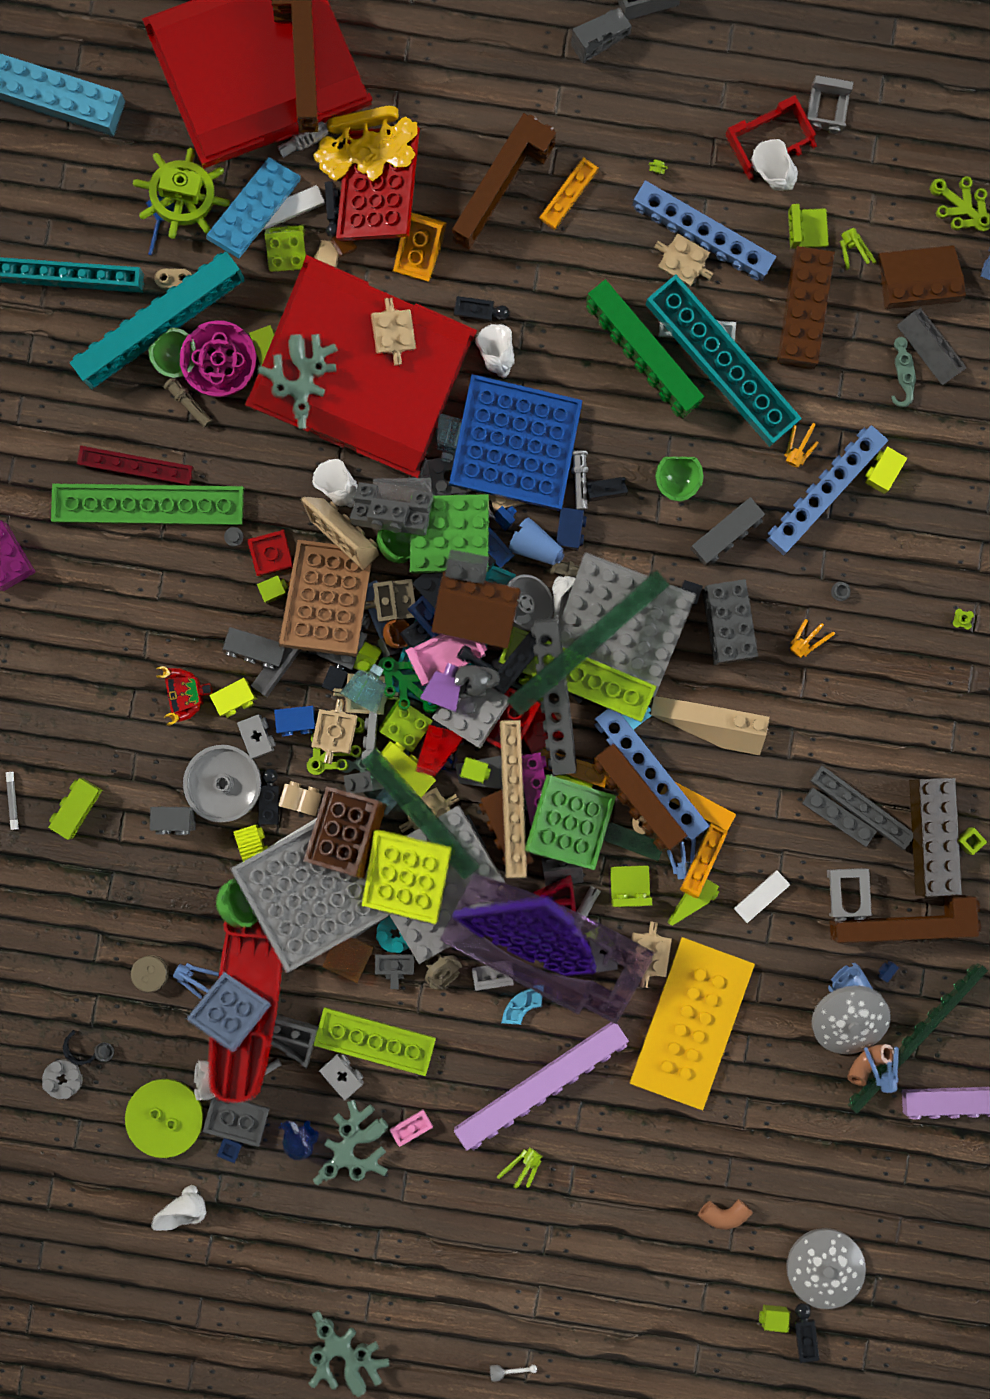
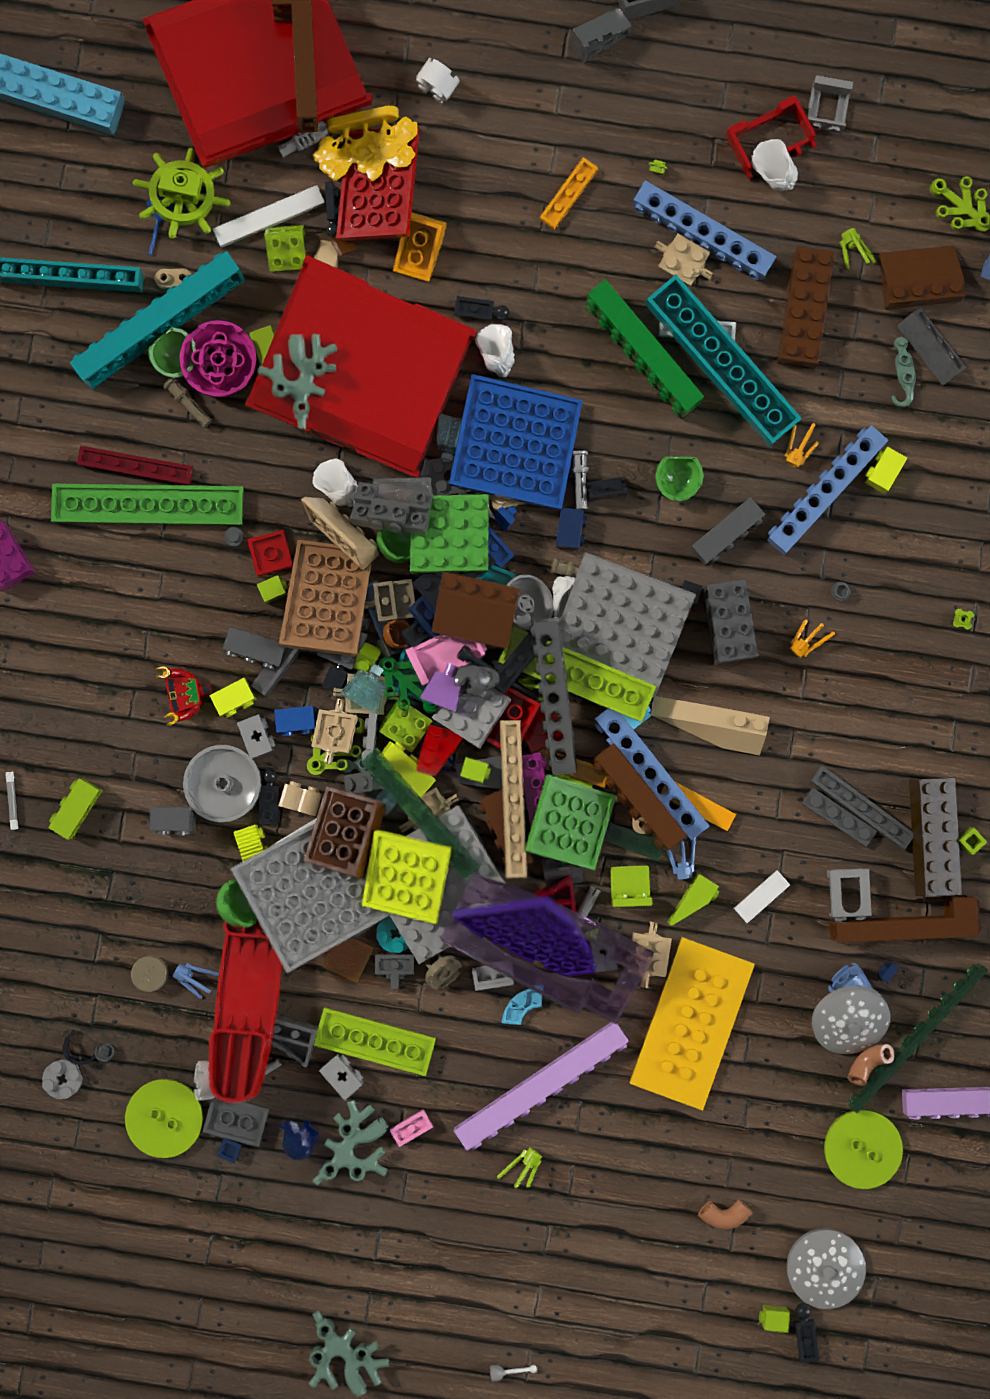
(182, 1211): white hair -> none
(228, 1012): sand blue plate -> none
(253, 207): dark azure plate -> none
(393, 331): tan plate -> none
(437, 80): none -> white brick
(466, 566): dark grey brick -> none
(526, 139): reddish brown brick -> none
(535, 544): medium blue cone -> none
(588, 642): clear green plate -> none
(703, 861): light orange tile -> none
(807, 227): lime bracket -> none
(863, 1149): none -> lime plate
(888, 1080): medium blue plant -> none

